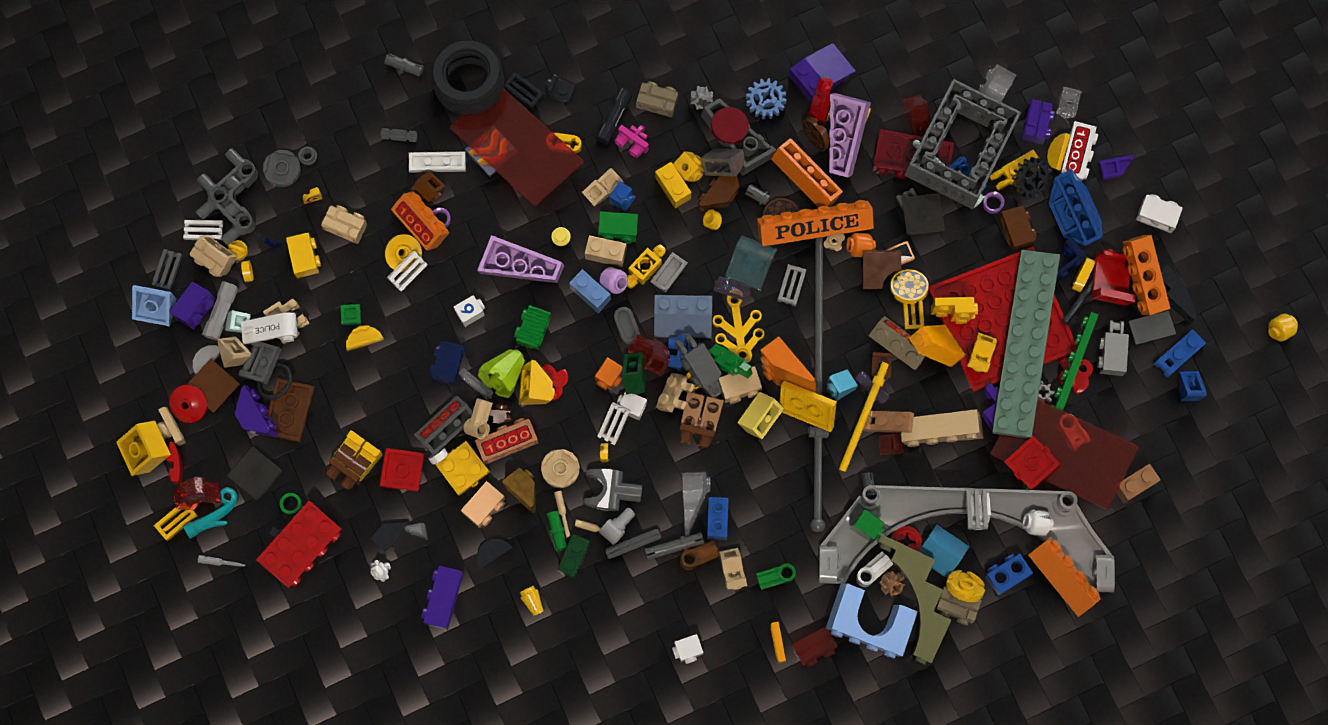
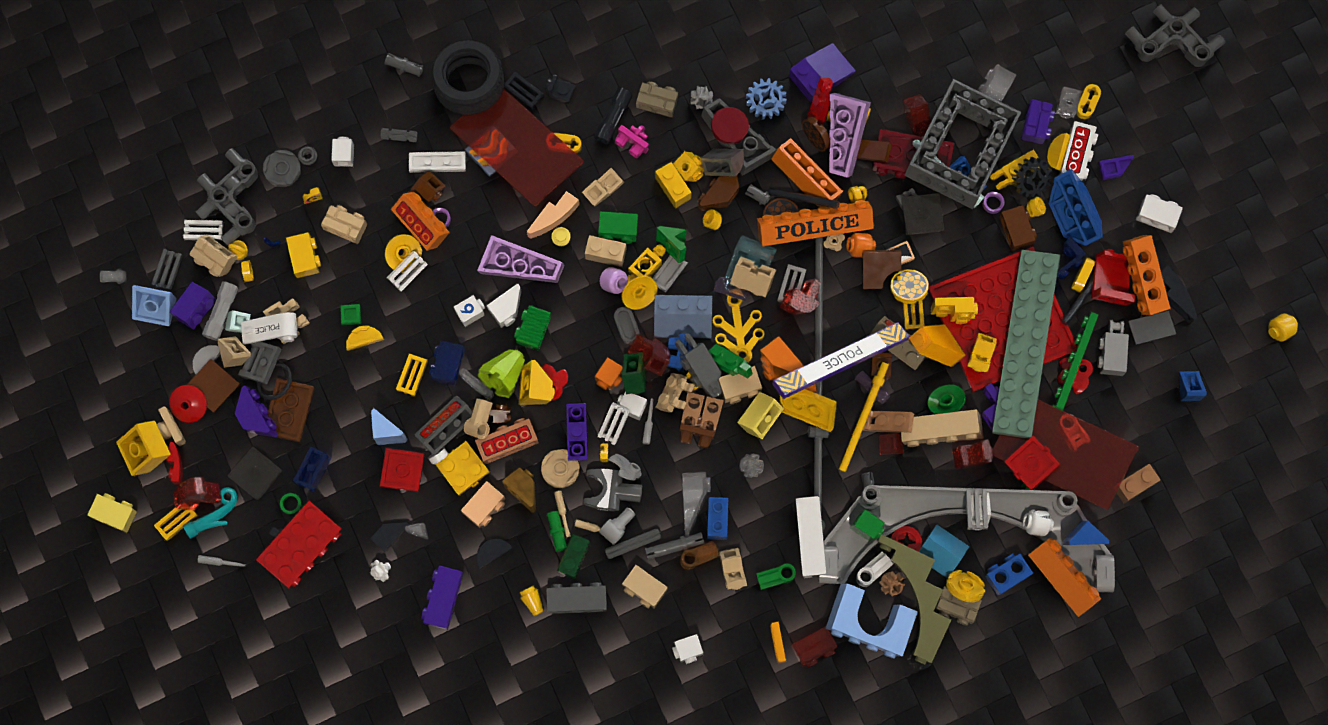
(112, 513): none -> light yellow brick
(113, 276): none -> clear pin
(312, 469): none -> clear blue brick
(342, 152): none -> white brick
(353, 460): hips -> none
(384, 431): none -> light blue slope
(404, 373): none -> yellow tile
(506, 306): none -> white slope
(553, 215): none -> light nougat slope
(576, 598): none -> dark grey brick
(577, 432): none -> dark purple slope
(590, 291): medium blue brick -> none
(622, 196): blue brick -> none
(627, 470): none -> light grey plate
(639, 292): none -> yellow dish
(644, 587): none -> tan brick
(648, 425): none -> light grey piece
(673, 241): none -> green slope
(751, 465): none -> clear gear
(752, 277): none -> tan brick
(803, 301): none -> clear red brick
(804, 198): none -> black bar
(811, 536): none -> white panel
(840, 360): none -> tile
(840, 385): medium azure slope -> none
(855, 193): none -> yellow tile
(874, 150): none -> reddish brown tile
(946, 399): none -> green dish
(973, 455): none -> clear red brick
(1036, 207): none -> yellow tile
(1045, 390): light grey gear -> none
(1085, 534): none -> blue slope
(1092, 103): none -> yellow beam
(1180, 353): blue plate -> none
(1185, 38): none -> dark grey pin

